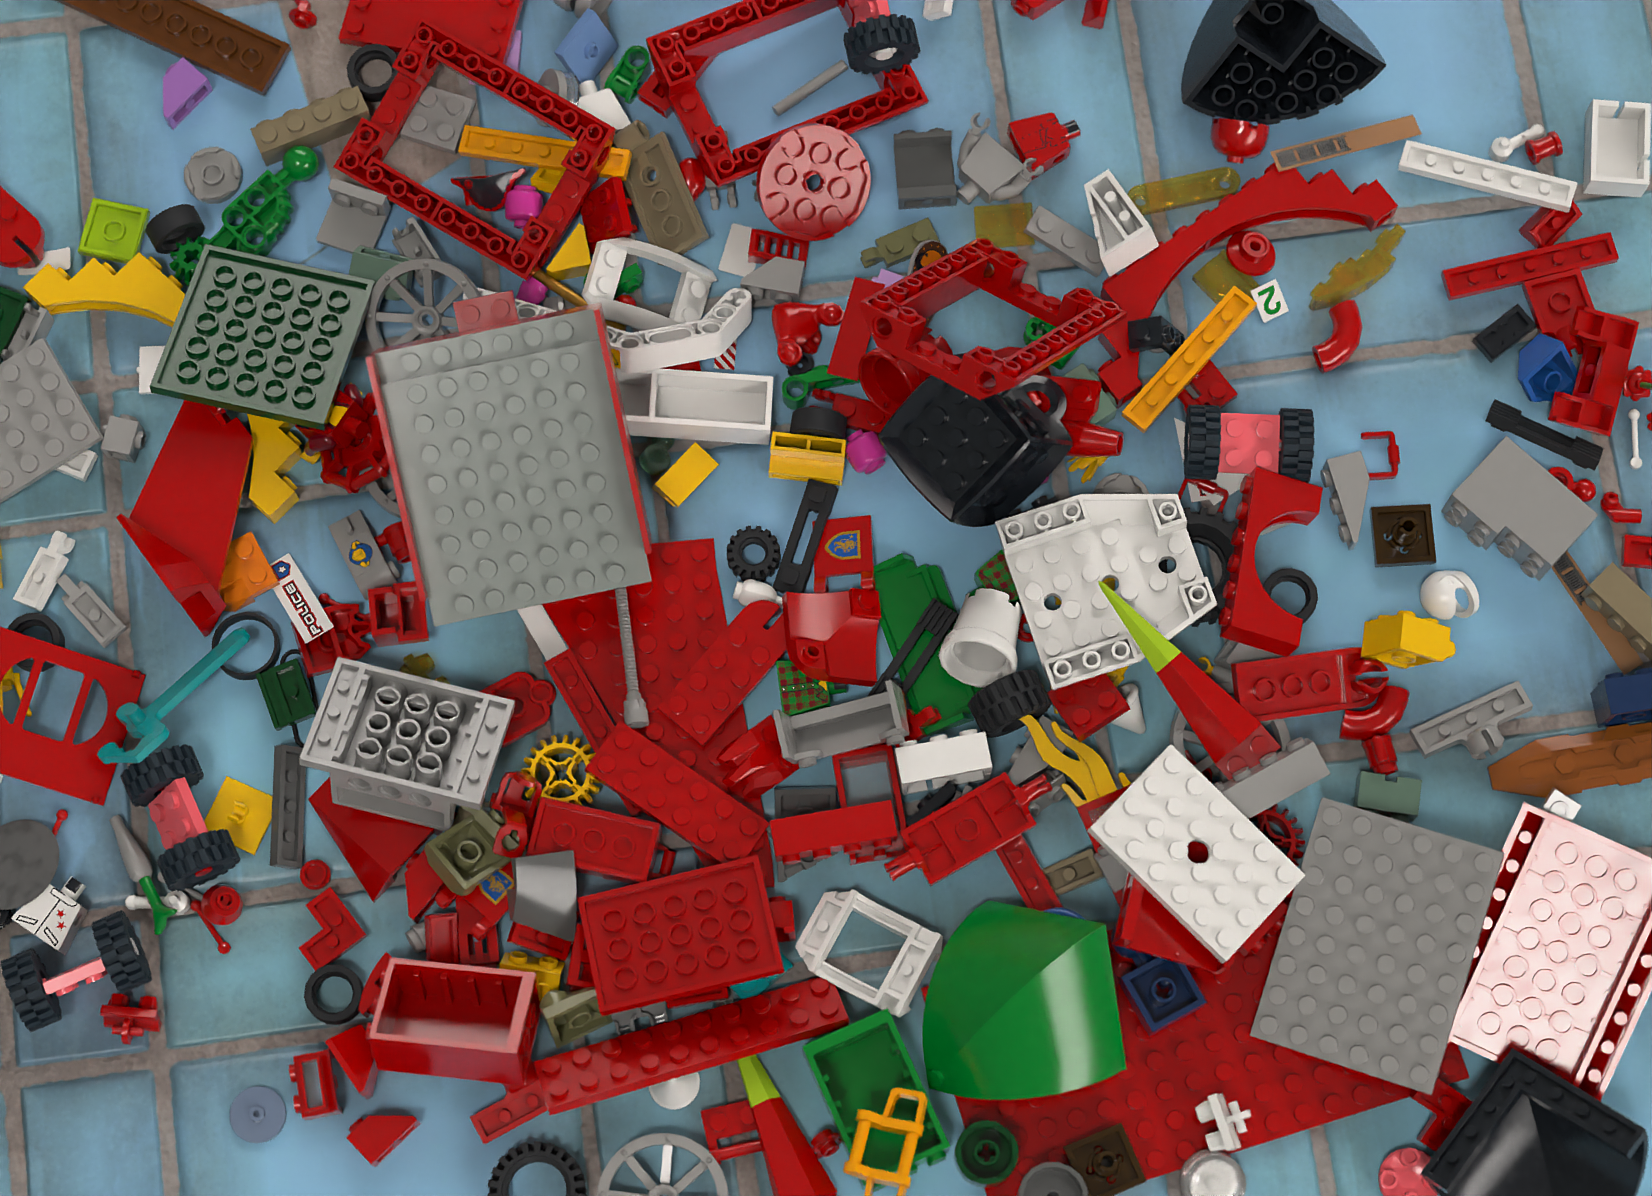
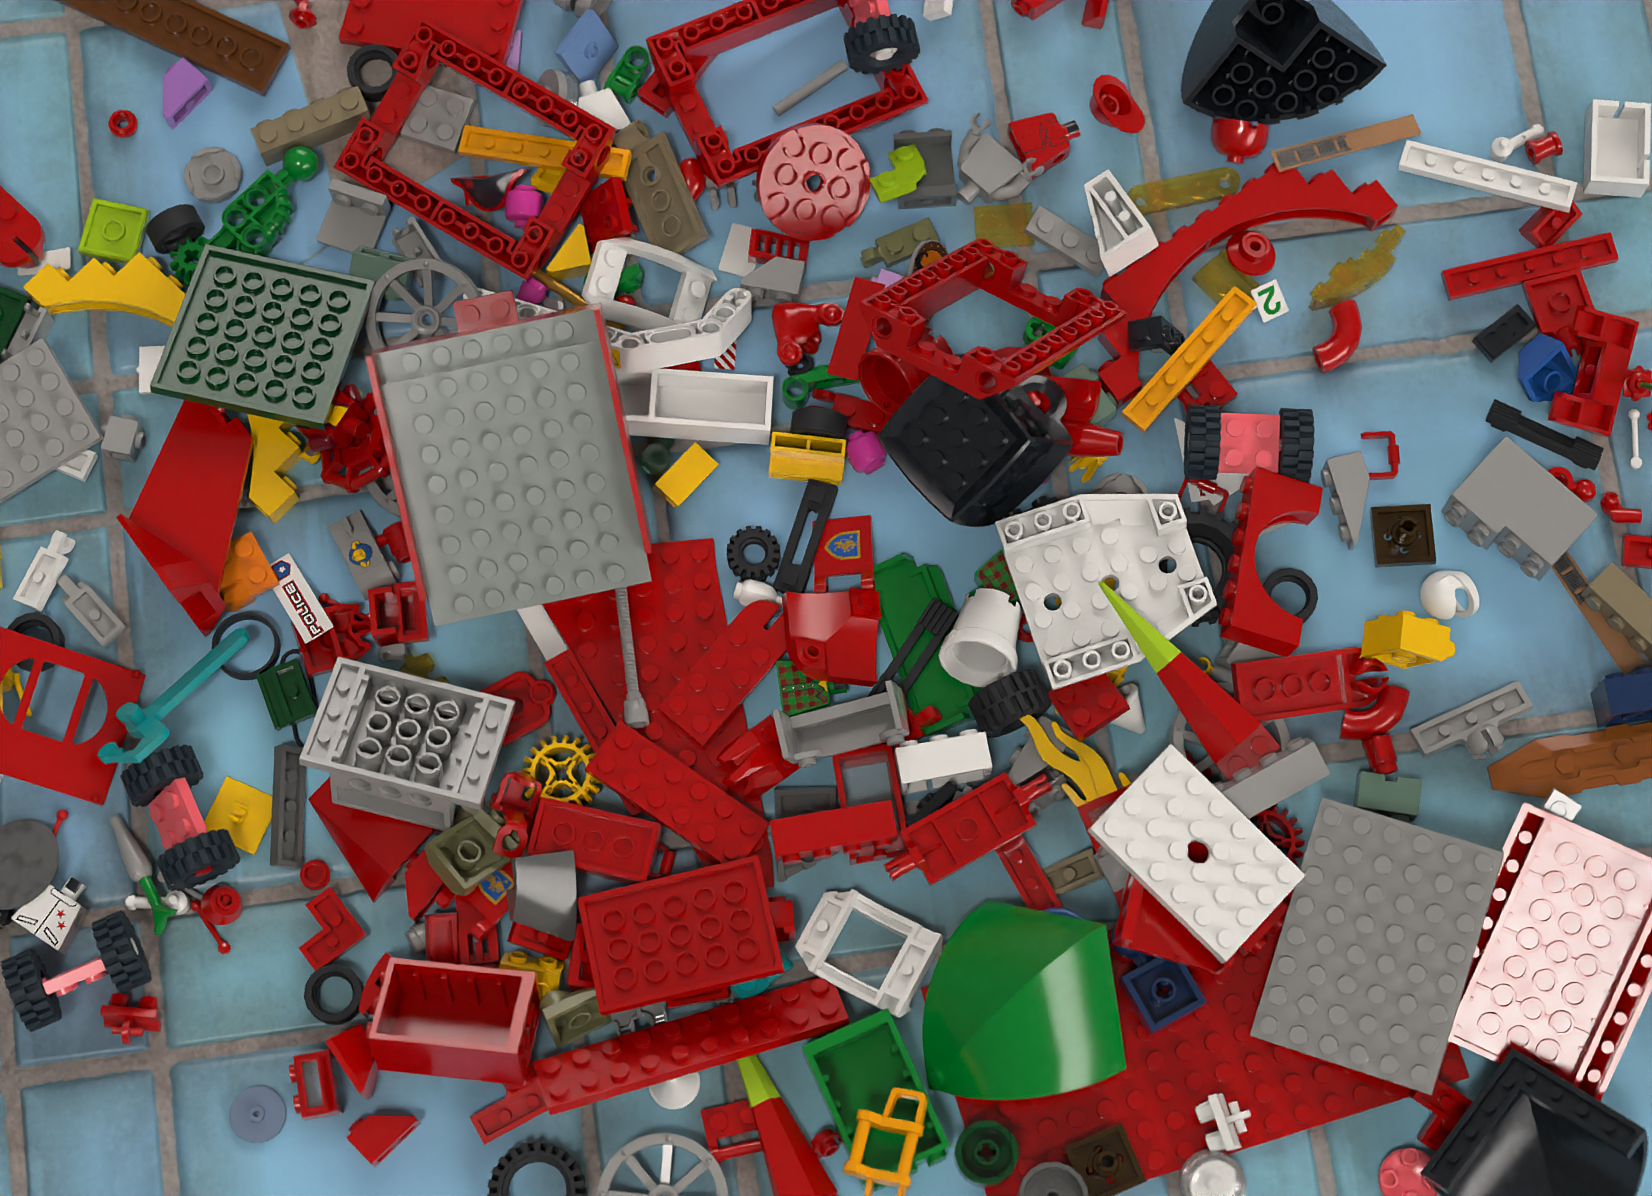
(123, 116): none -> red plate
(392, 652): none -> light grey tile
(907, 170): none -> lime plate
(1114, 105): none -> red piece

